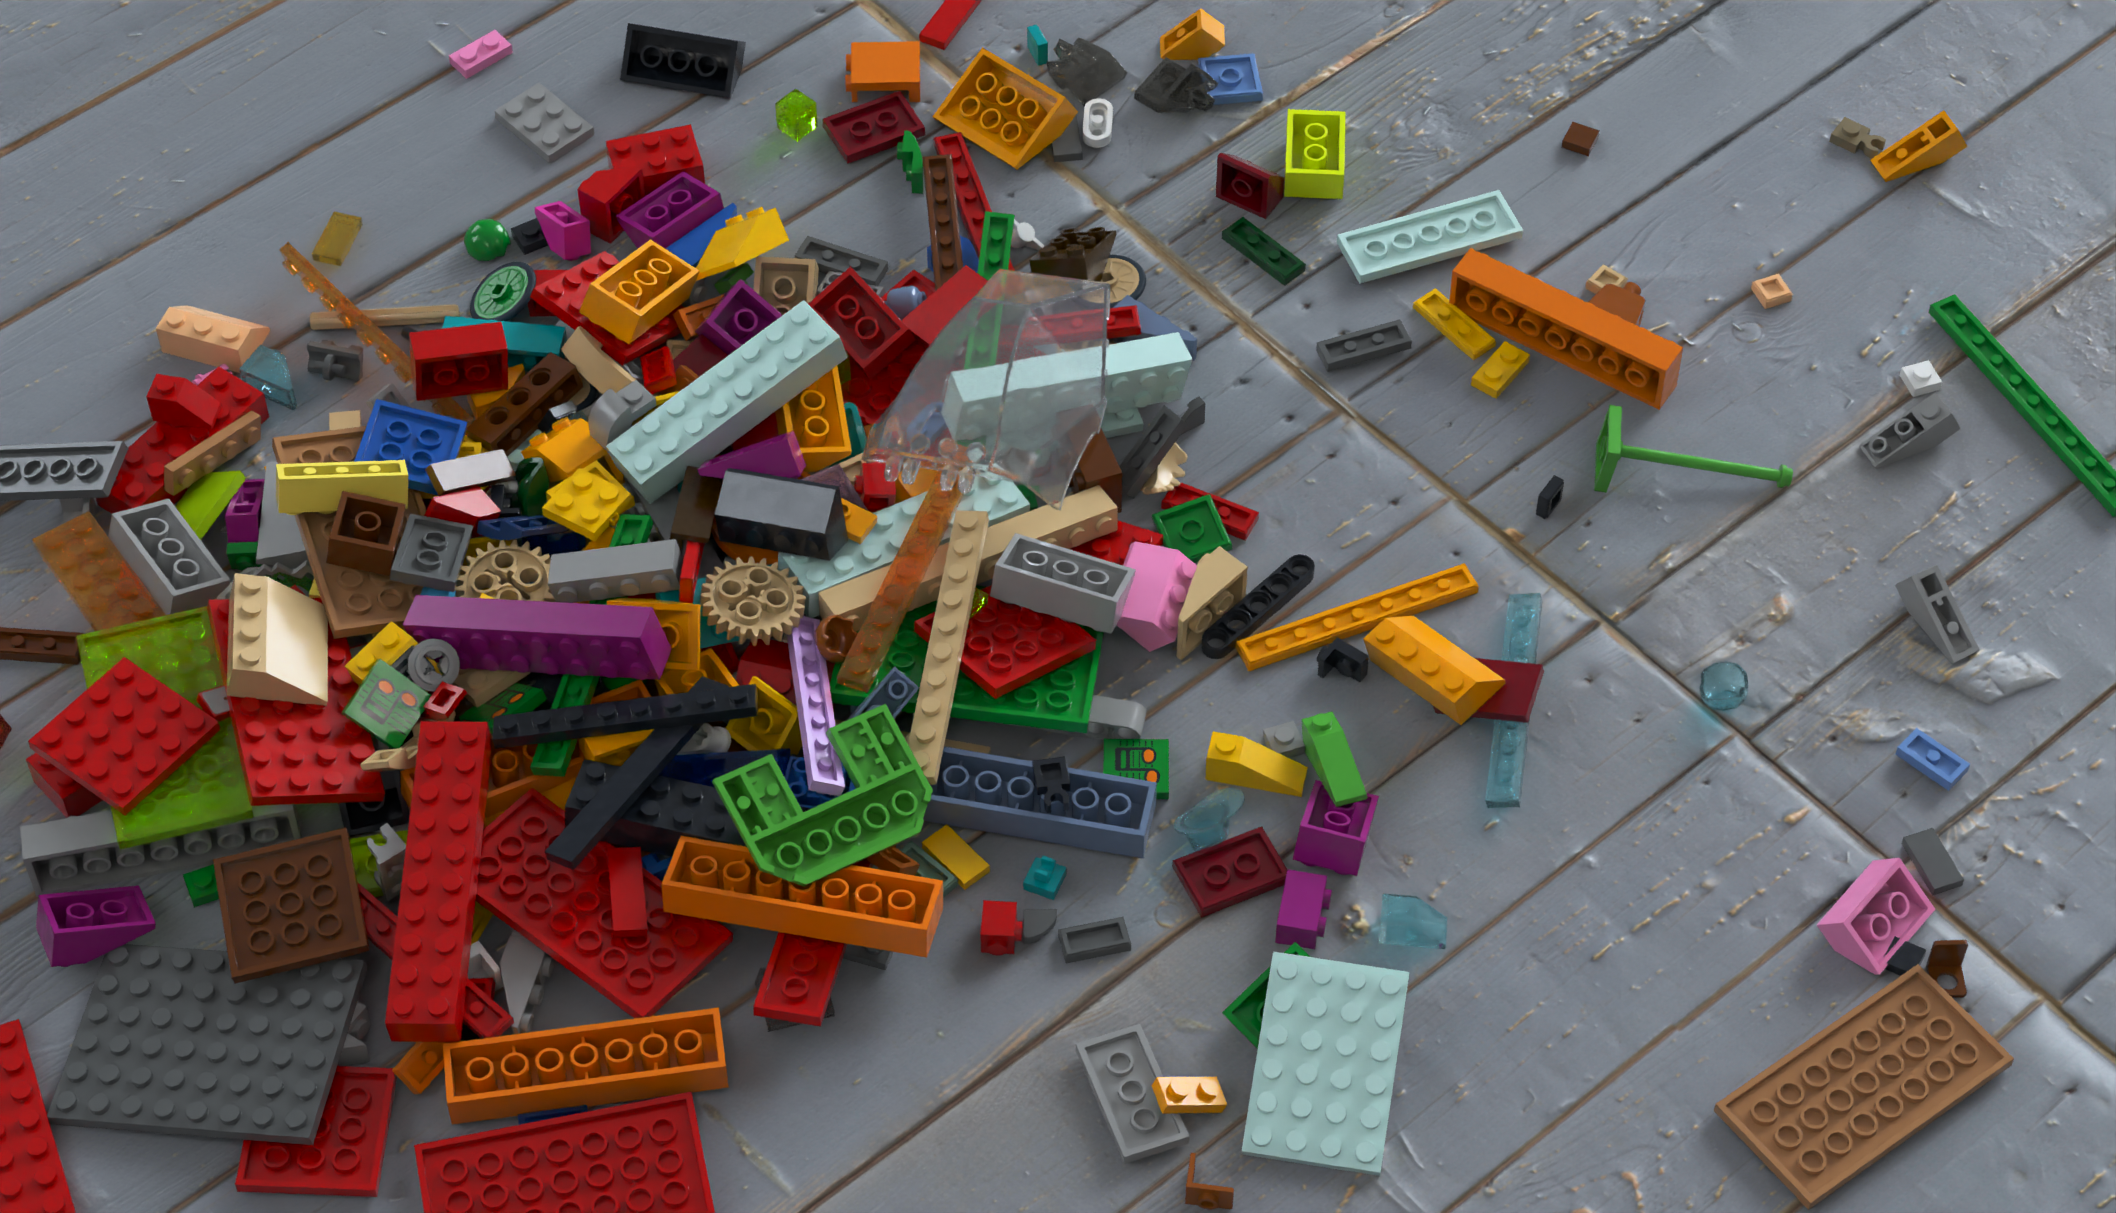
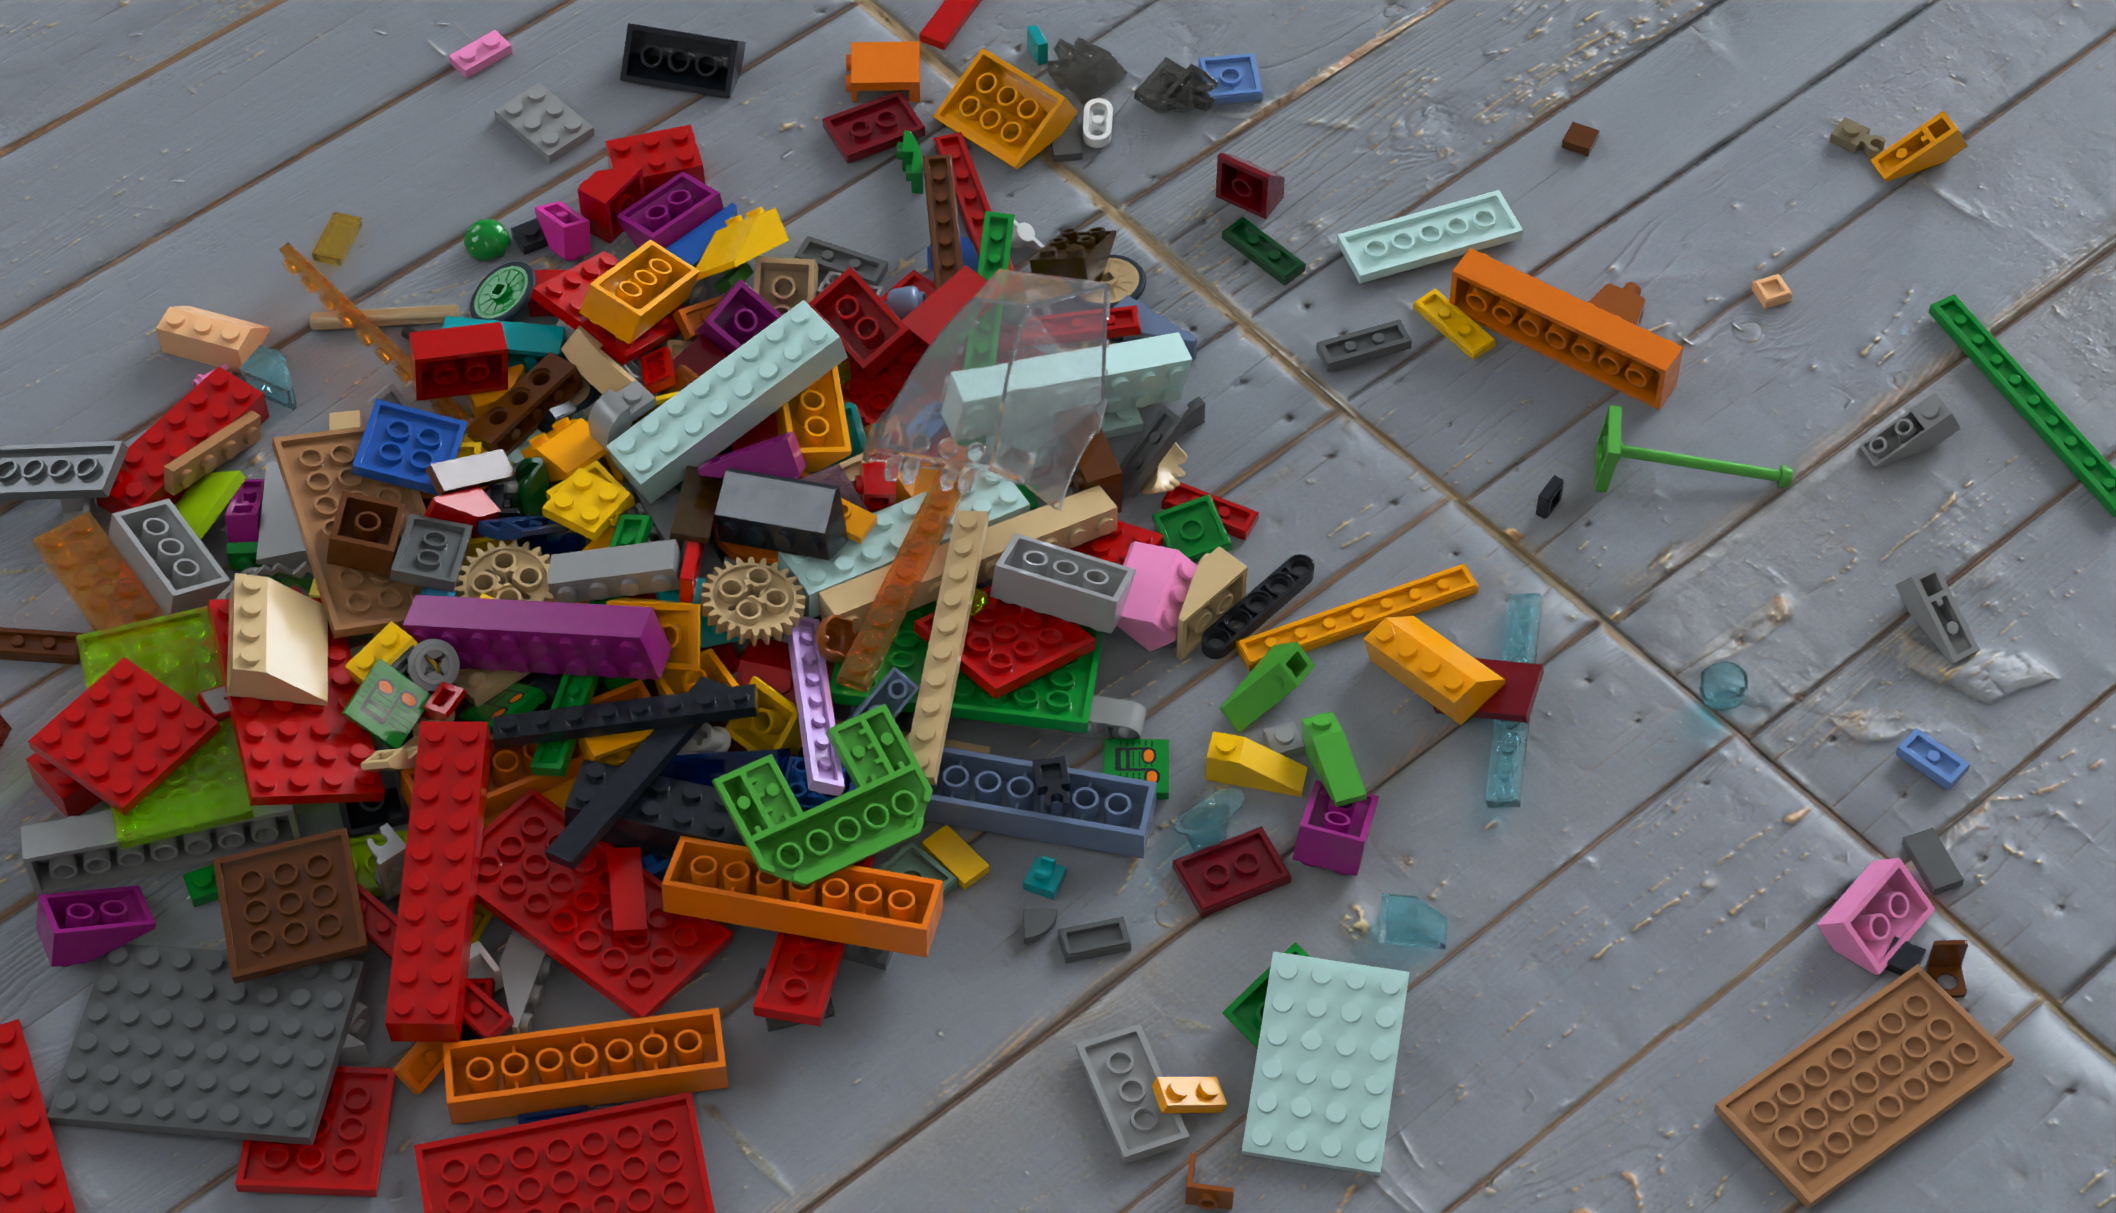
(181, 403): red slope -> none
(320, 485): light yellow brick -> none
(335, 360): dark grey hips -> none
(796, 114): clear neon green brick -> none
(894, 861): dark orange bracket -> none
(1000, 927): red brick -> none
(1193, 38): light orange slope -> none
(1267, 684): none -> bright green slope
(1302, 909): magenta brick -> none
(1315, 154): neon yellow brick -> none
(1344, 658): black bracket -> none
(1500, 369): yellow plate -> none
(1604, 276): tan tile -> none
(1920, 378): white plate -> none

